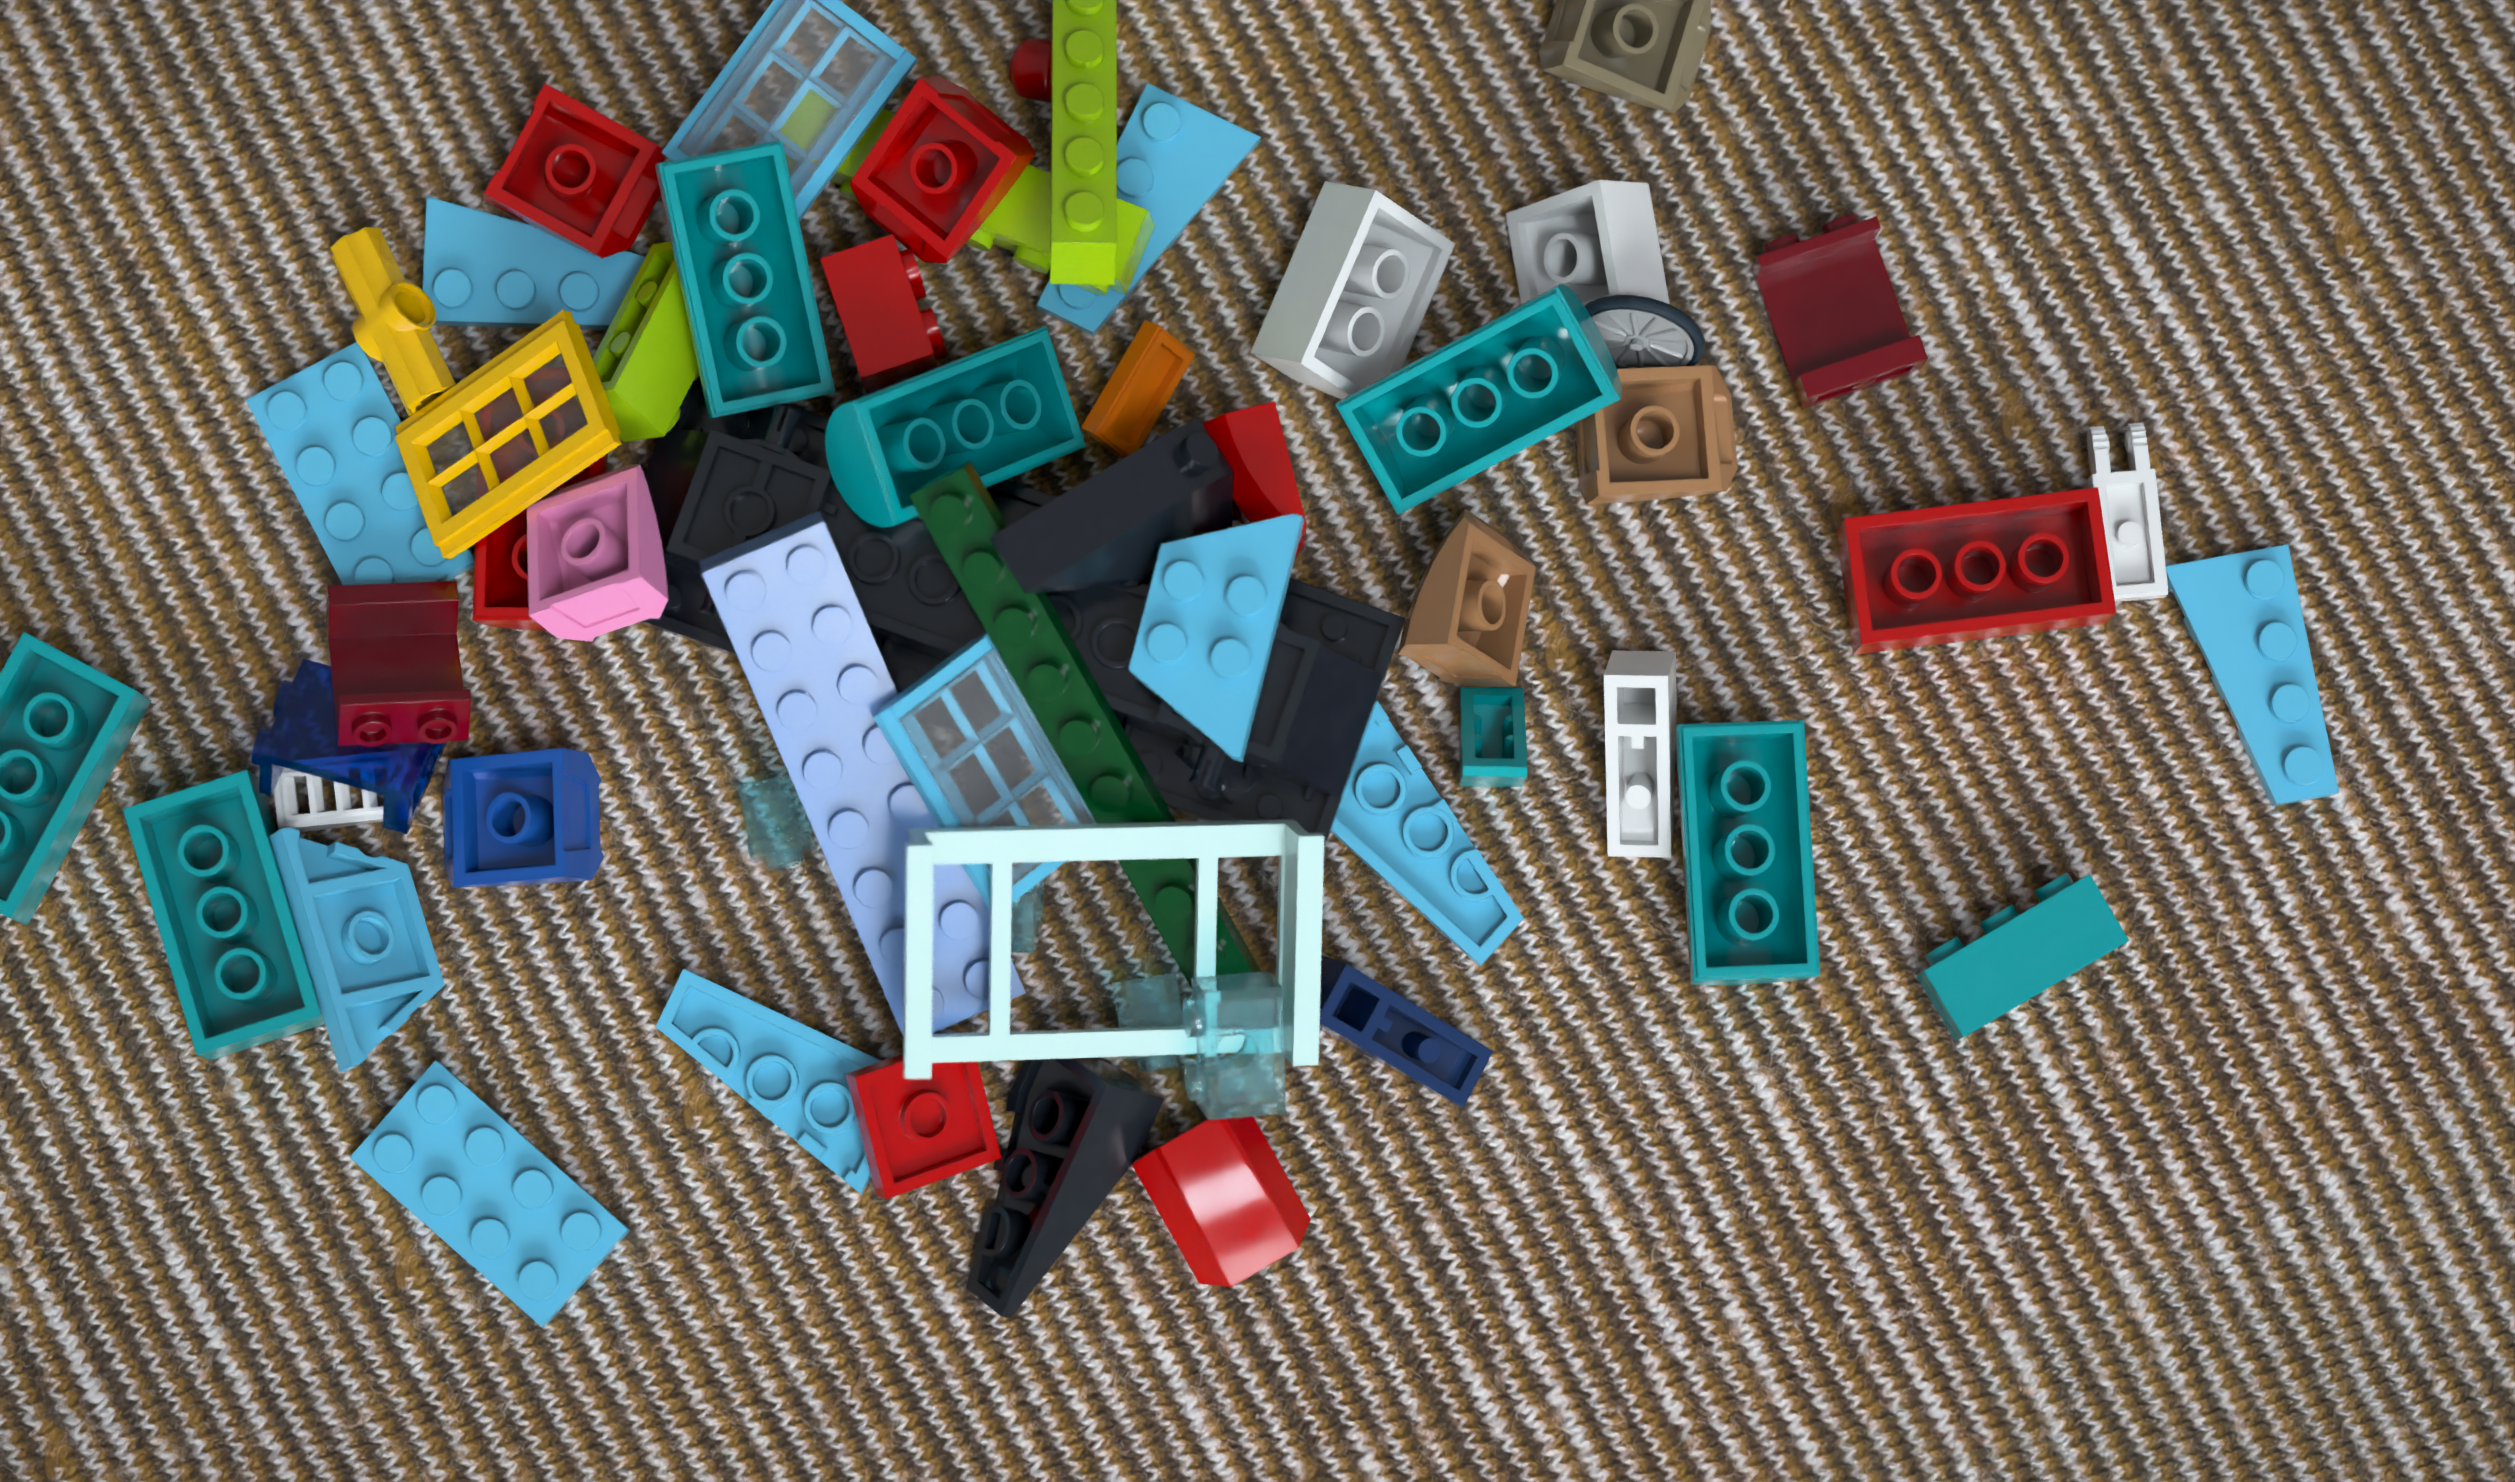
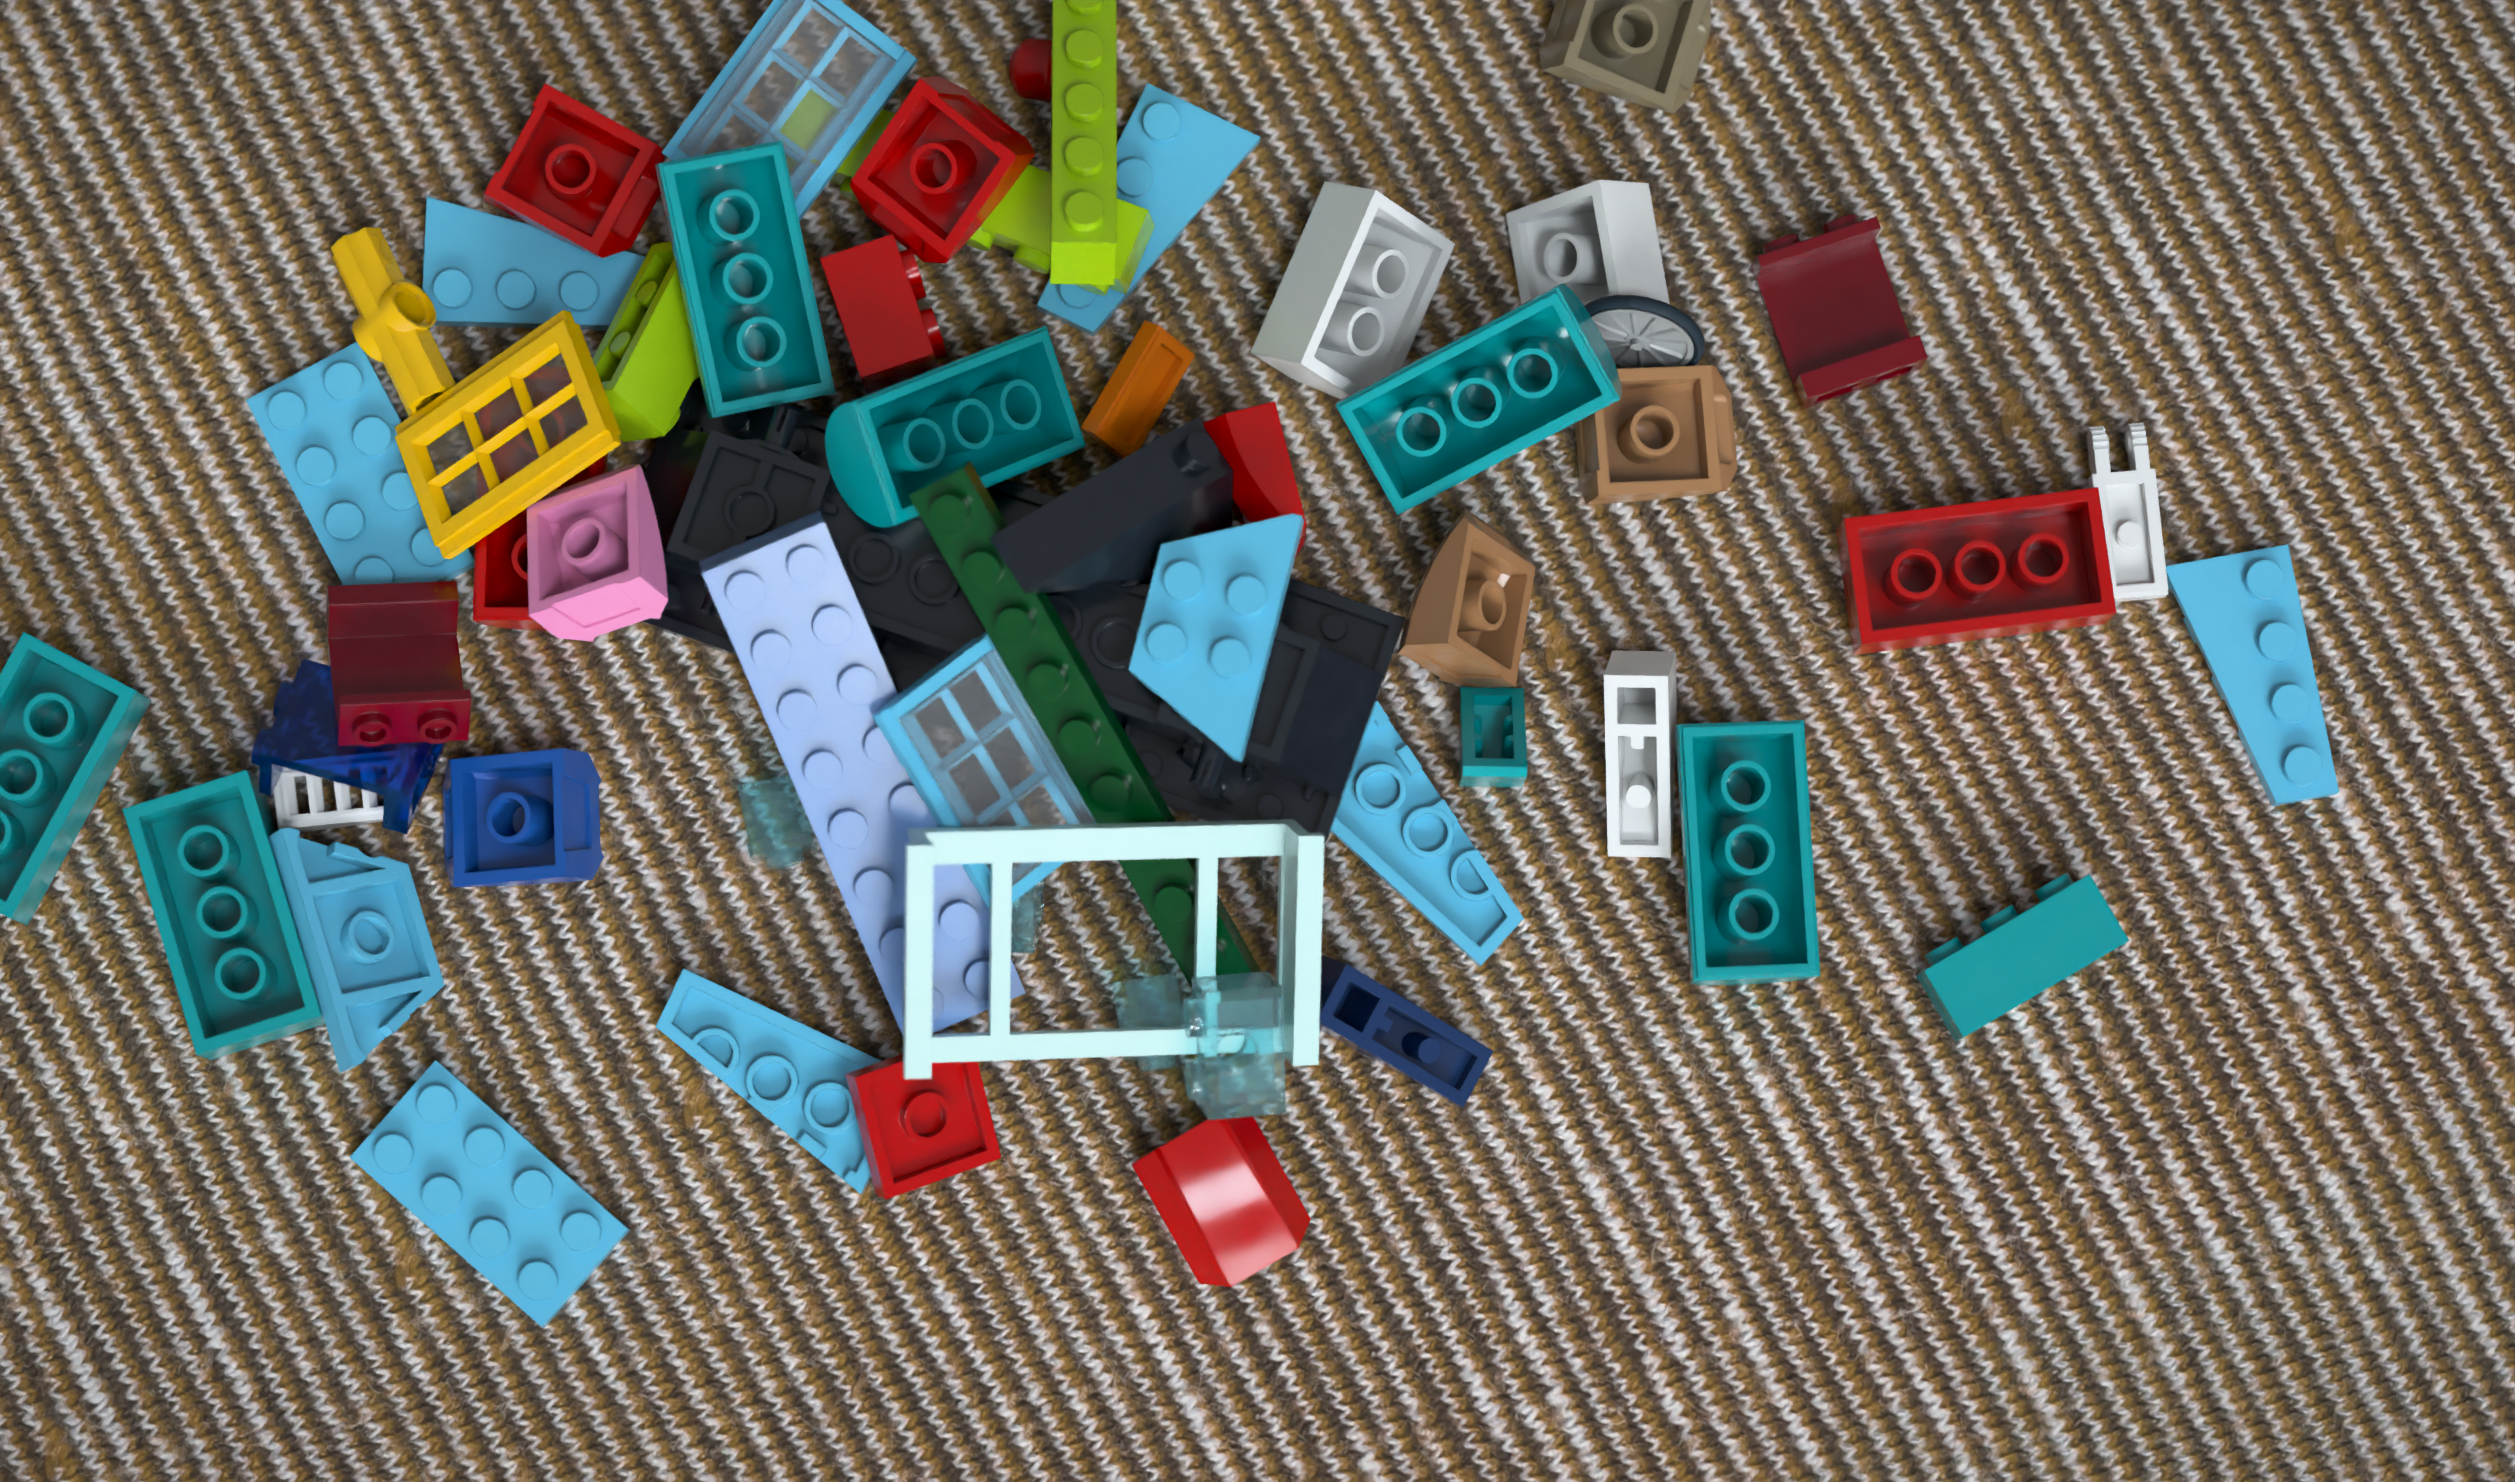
(1067, 1149): black wedge -> none

